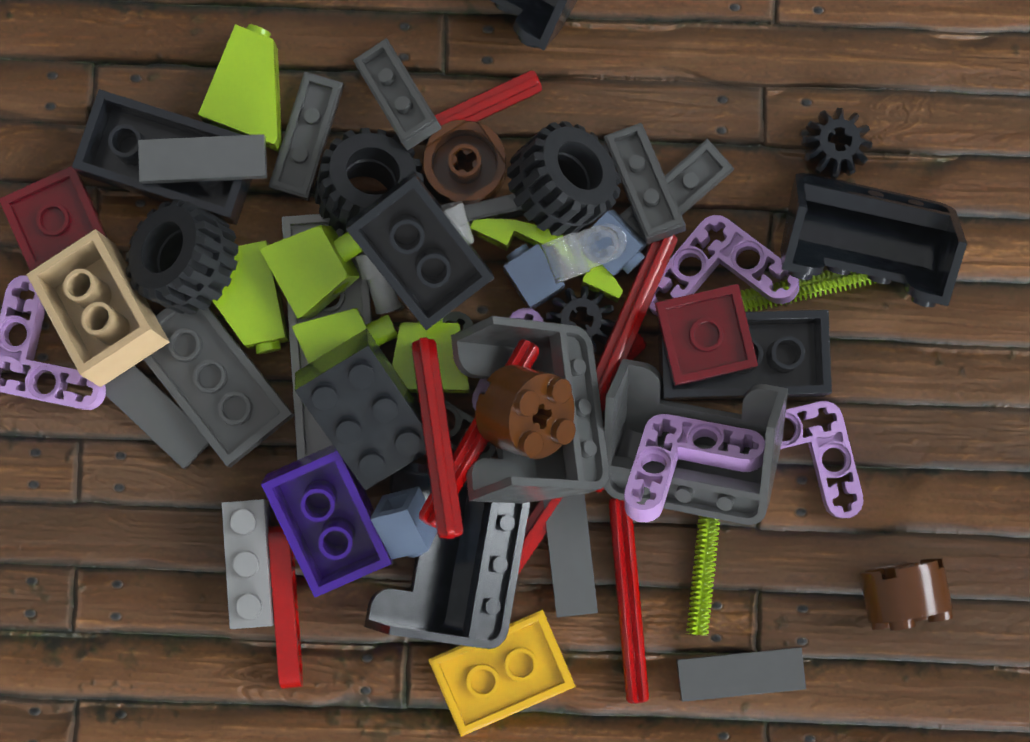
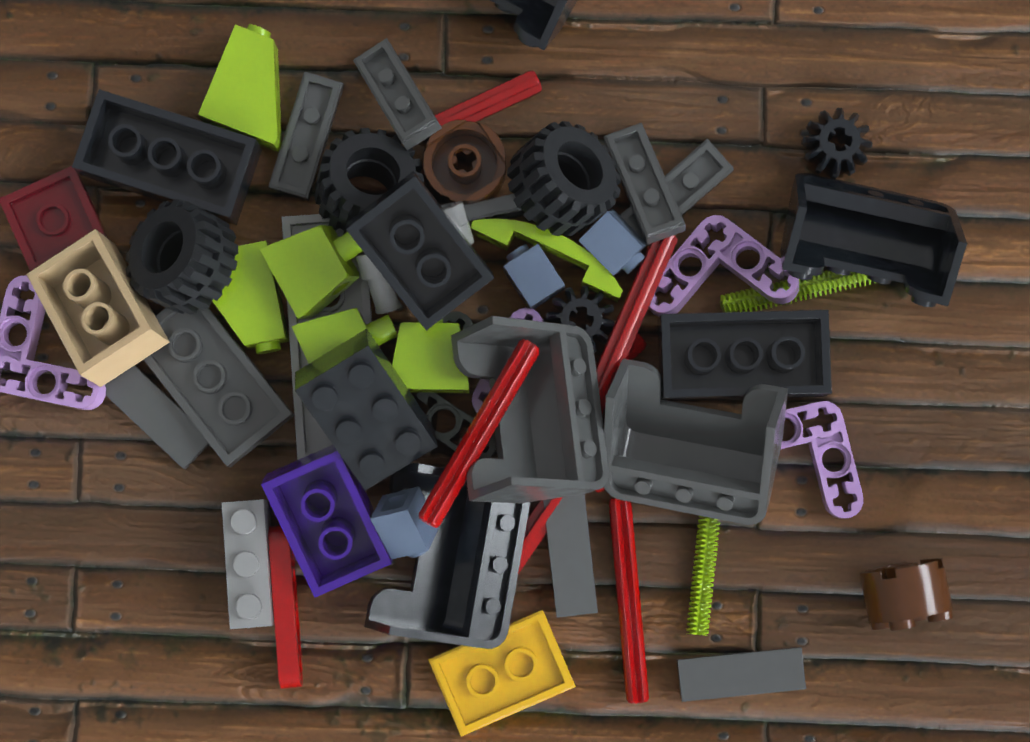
(202, 159): dark grey tile -> none
(437, 439): red axle -> none
(526, 412): reddish brown brick -> none
(579, 252): clear piece -> none
(680, 445): lavender beam -> none
(706, 334): dark red plate -> none

